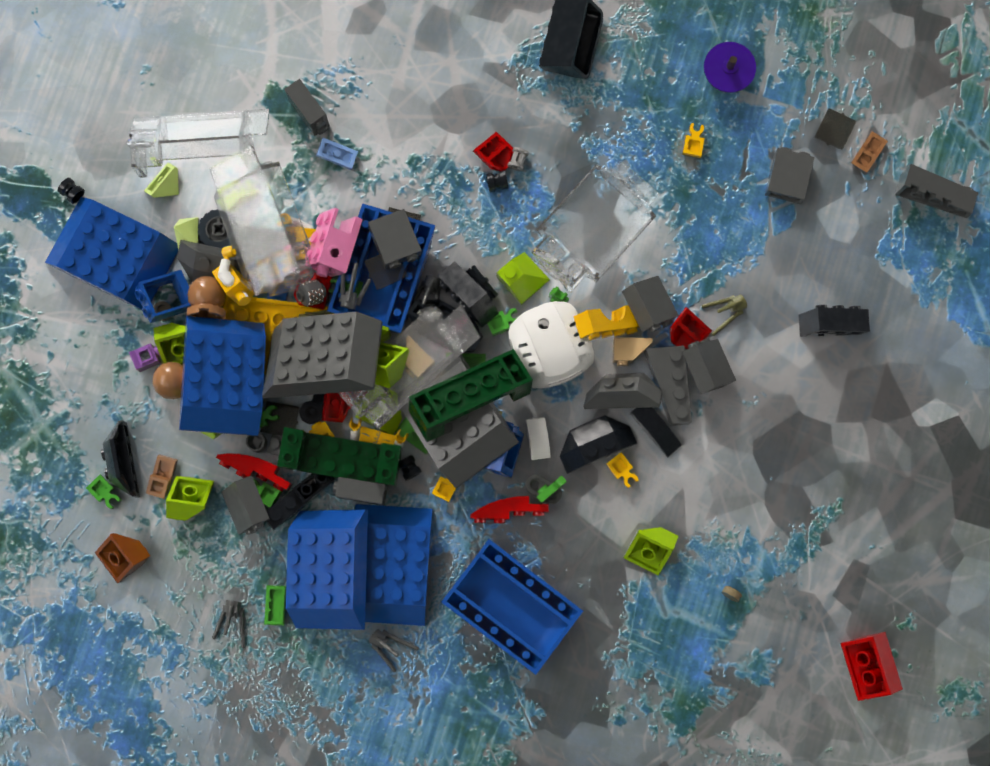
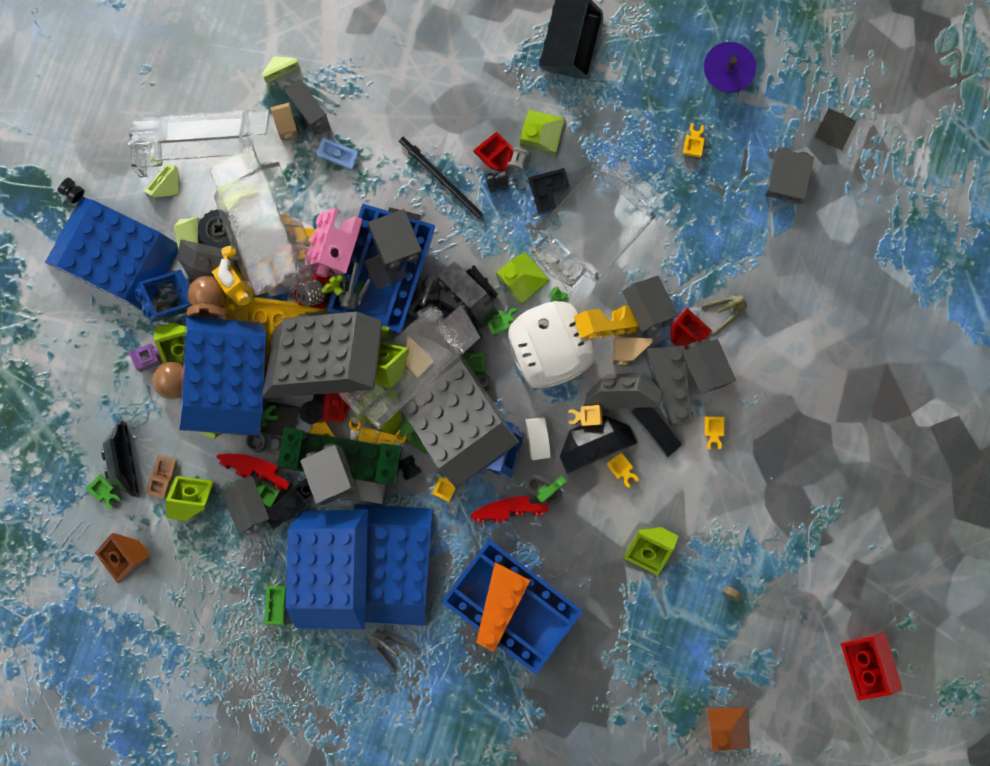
(230, 610): dark grey plant -> none
(279, 67): none -> yellowish green slope
(284, 121): none -> tan slope
(328, 474): none -> brick
(333, 286): none -> lime plant
(414, 152): none -> black bar
(468, 392): dark green plate -> none
(502, 599): none -> orange wing
(541, 131): none -> lime slope
(543, 186): none -> black plate
(589, 415): none -> yellow plate
(714, 429): none -> yellow plate
(727, 728): none -> dark orange slope
(834, 321): black wedge -> none
(869, 152): medium nougat slope -> none
(936, 191): dark grey wedge -> none

